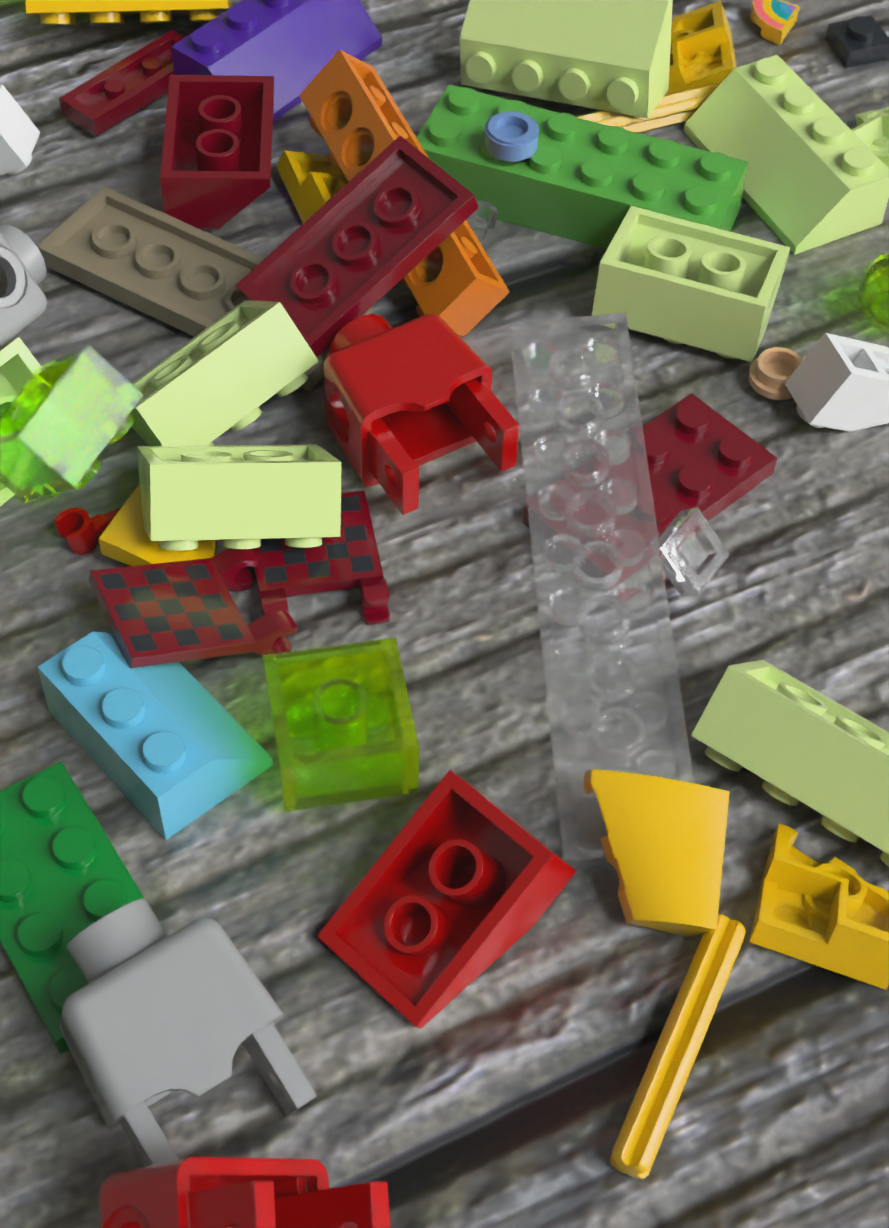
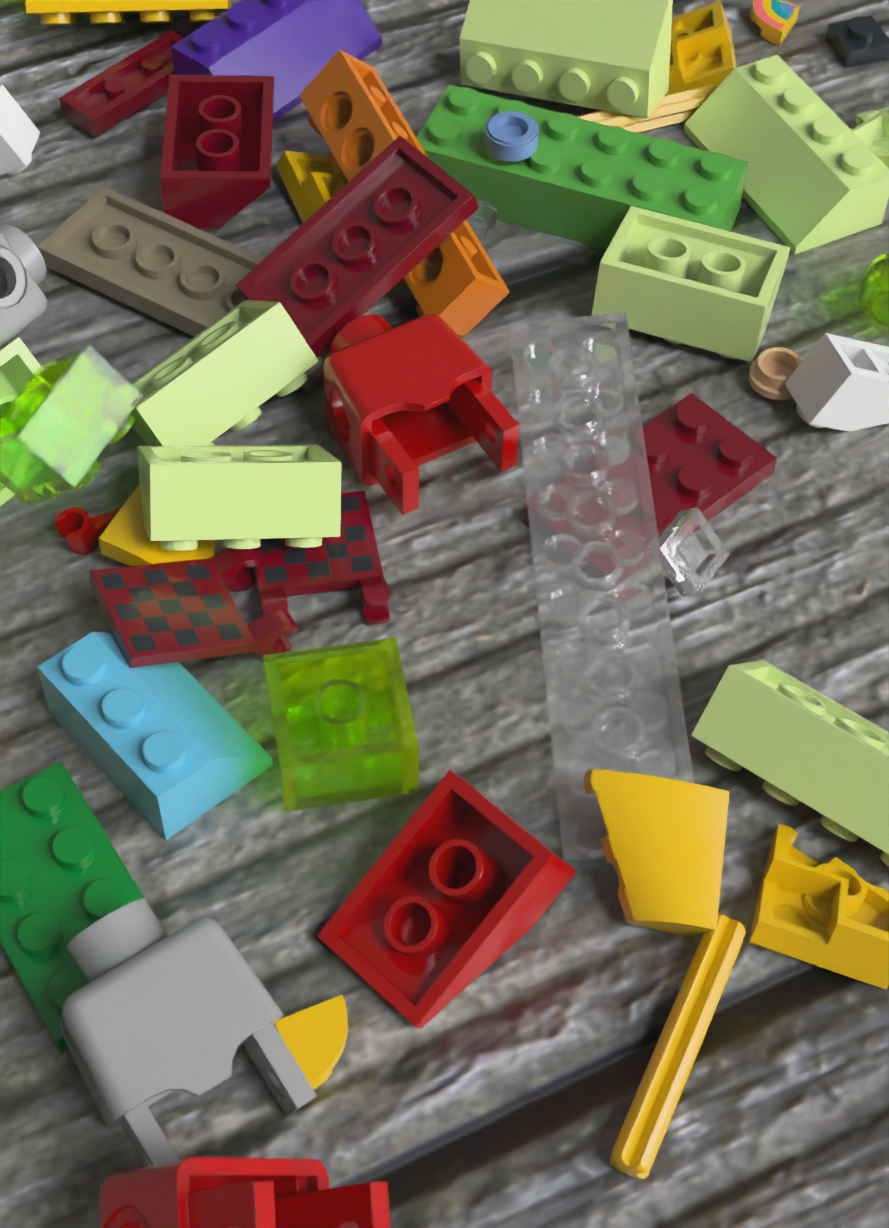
(316, 1037): none -> yellow tile

